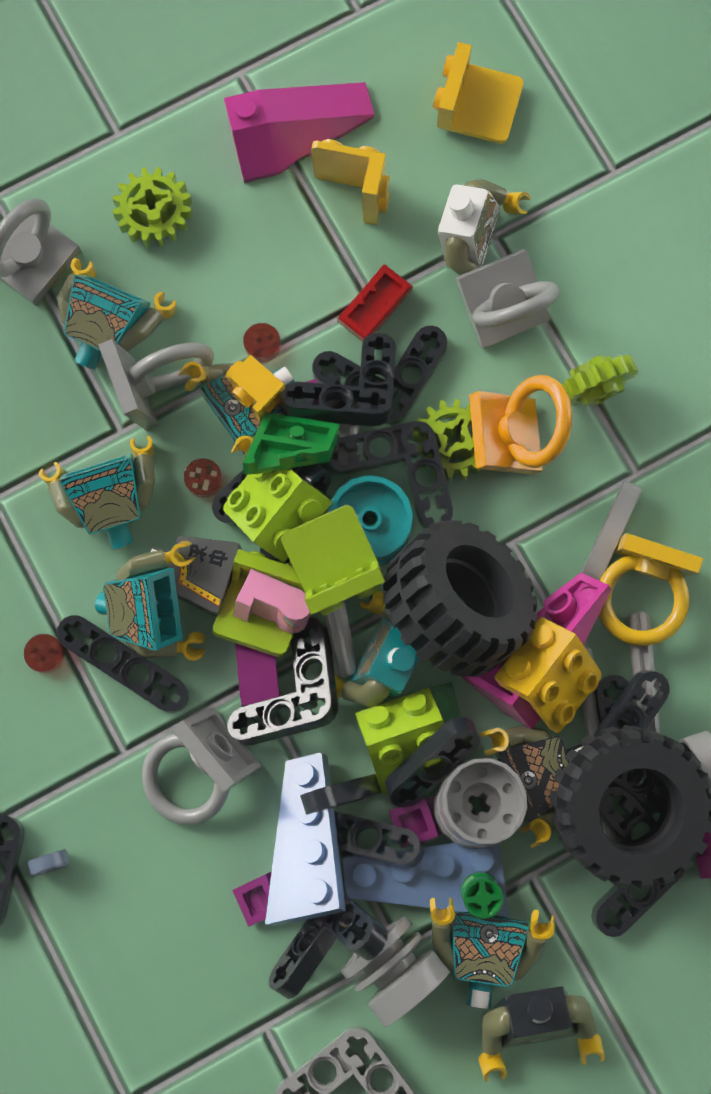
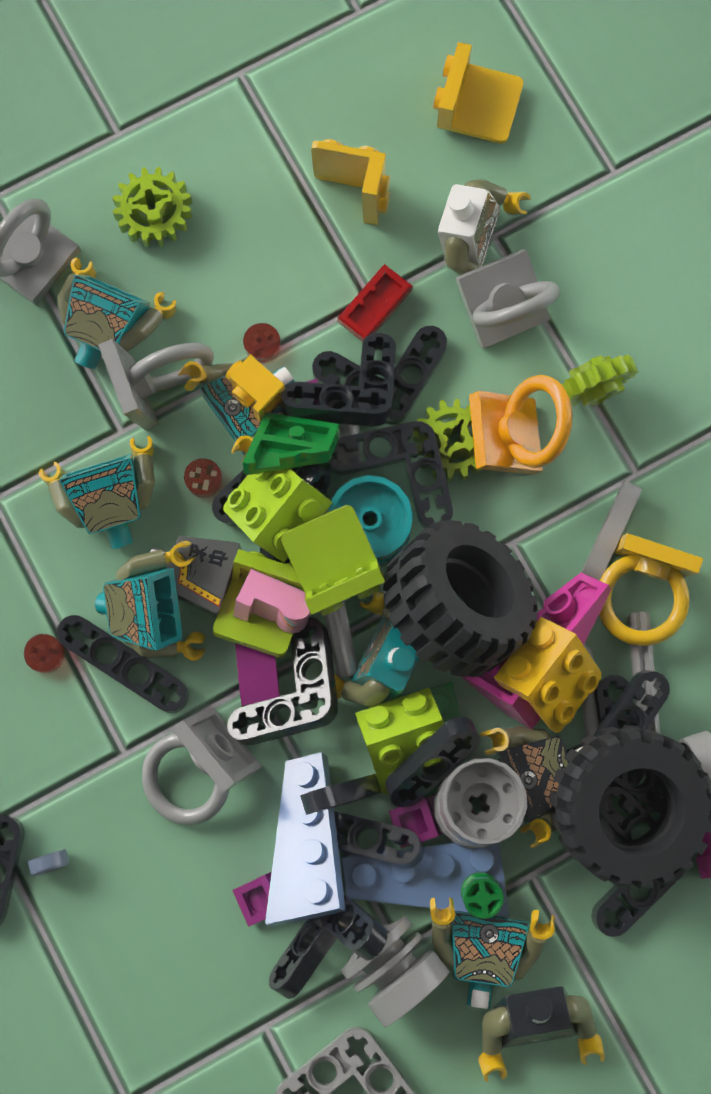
(281, 123): dark pink wedge -> none

